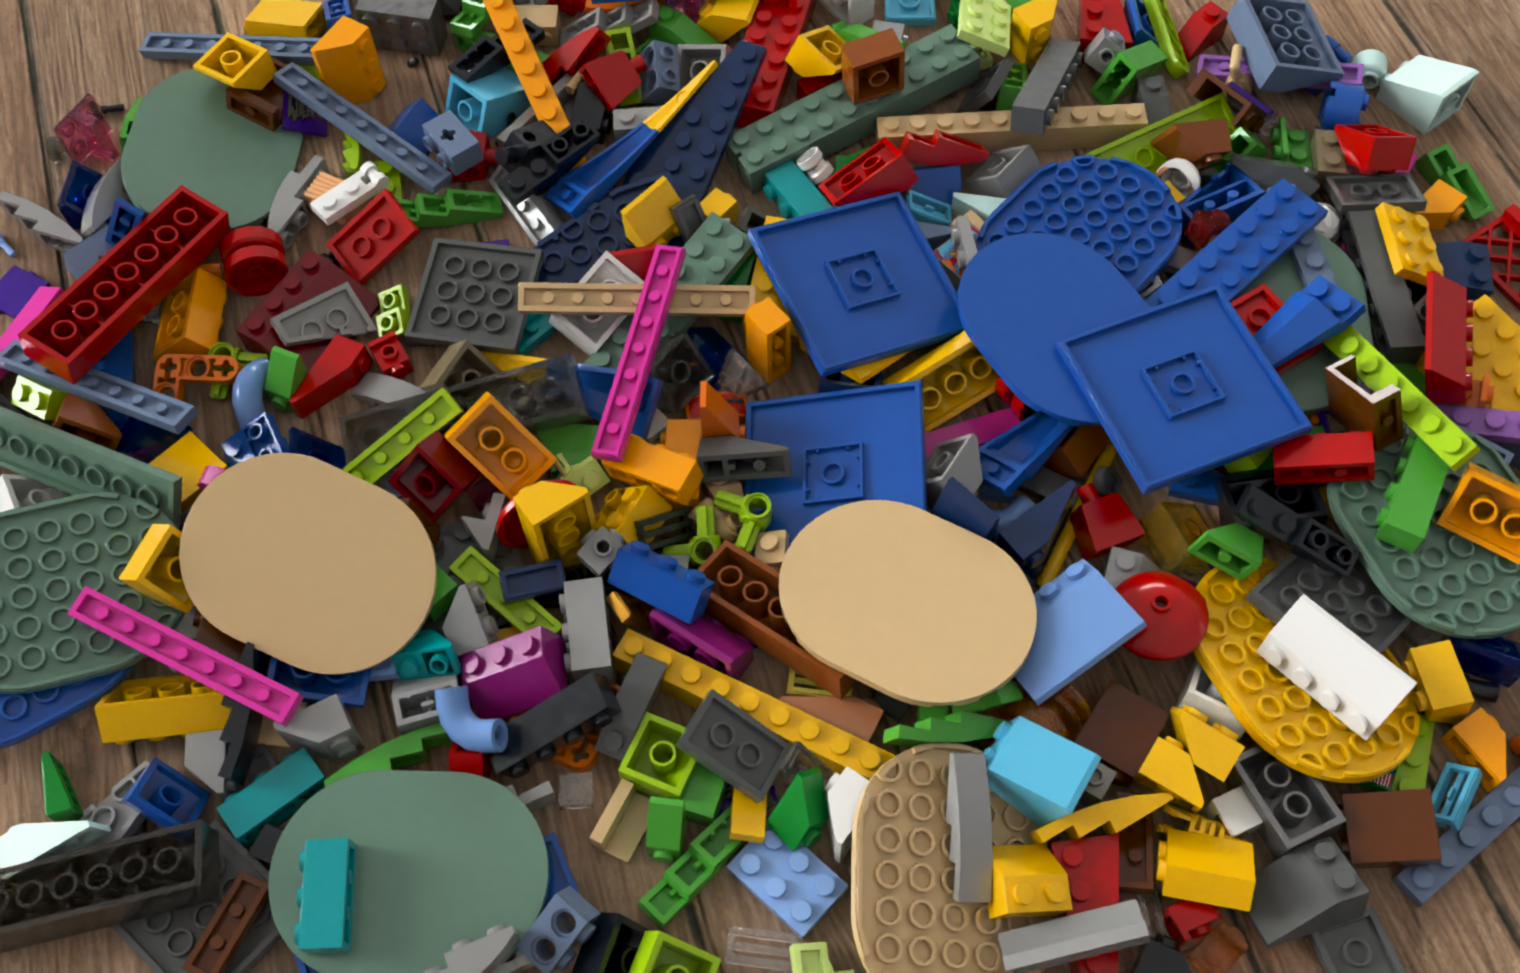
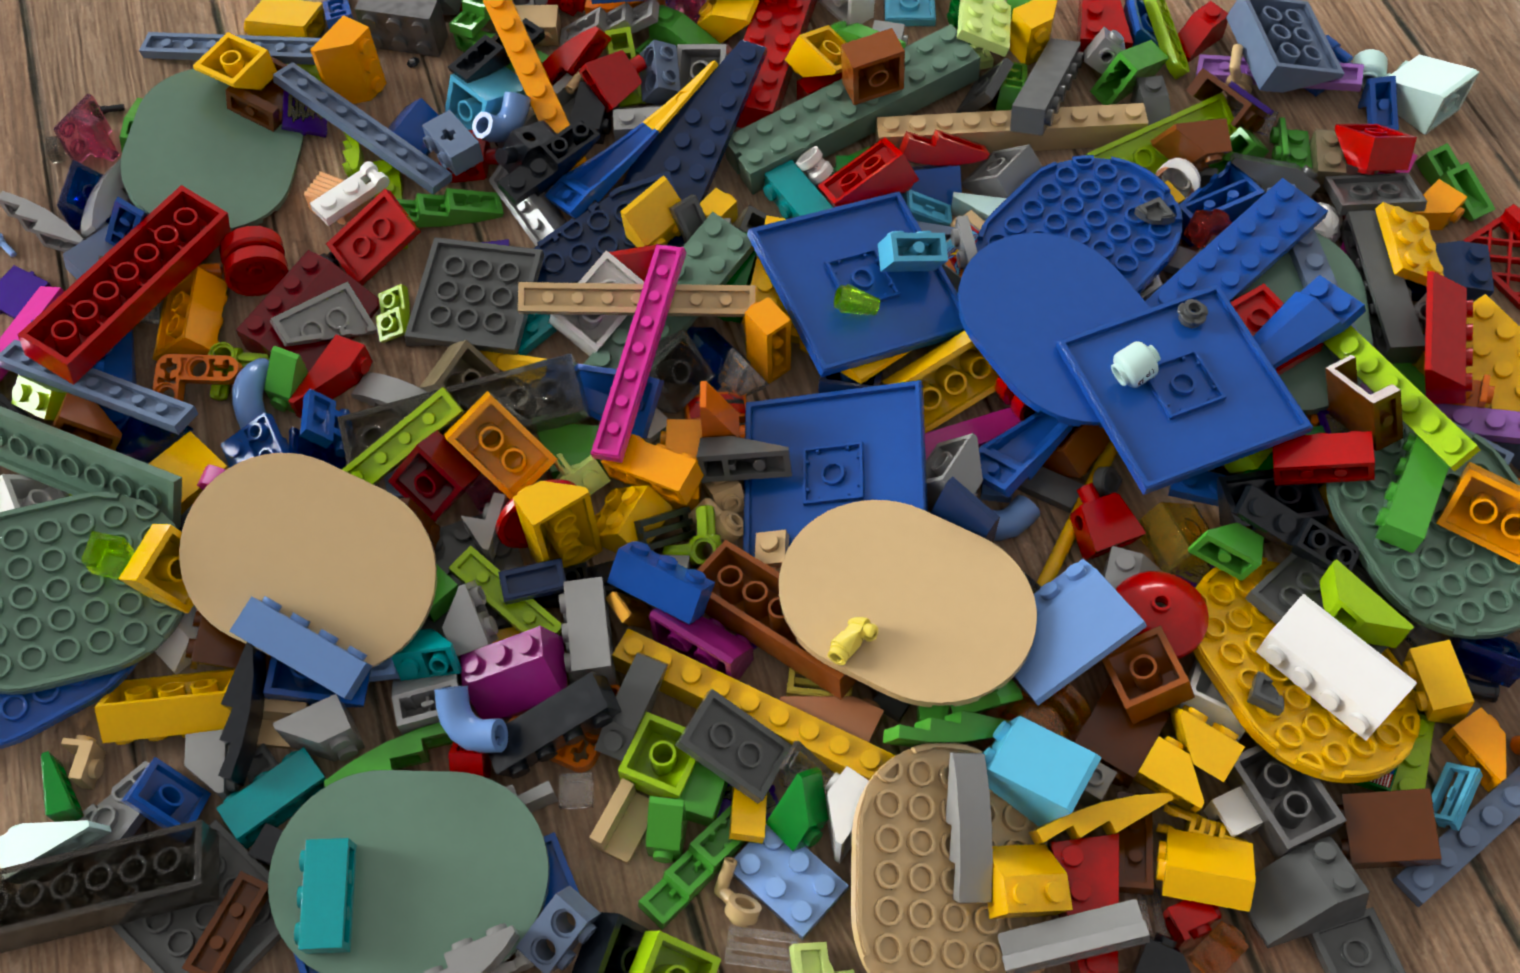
(88, 760): none -> tan bracket
(106, 554): none -> clear neon green panel
(186, 656): dark pink plate -> none
(289, 206): light grey slope -> none
(301, 648): none -> medium blue brick
(320, 421): none -> blue plate
(390, 356): red brick -> none
(511, 116): none -> medium blue cylinder
(589, 553): light grey brick -> none
(739, 908): none -> tan plate
(743, 506): lime axle -> none
(850, 639): none -> light yellow arm
(855, 301): none -> clear neon green cone
(912, 251): none -> medium azure brick
(1033, 534): dark blue slope -> none
(1135, 364): none -> light aqua head
(1148, 675): none -> dark orange slope
(1155, 212): none -> dark grey tile
(1189, 318): none -> dark grey plate
(1265, 695): none -> dark grey tile
(1342, 104): blue brick -> none
(1361, 608): none -> lime slope
(1380, 101): none -> blue slope

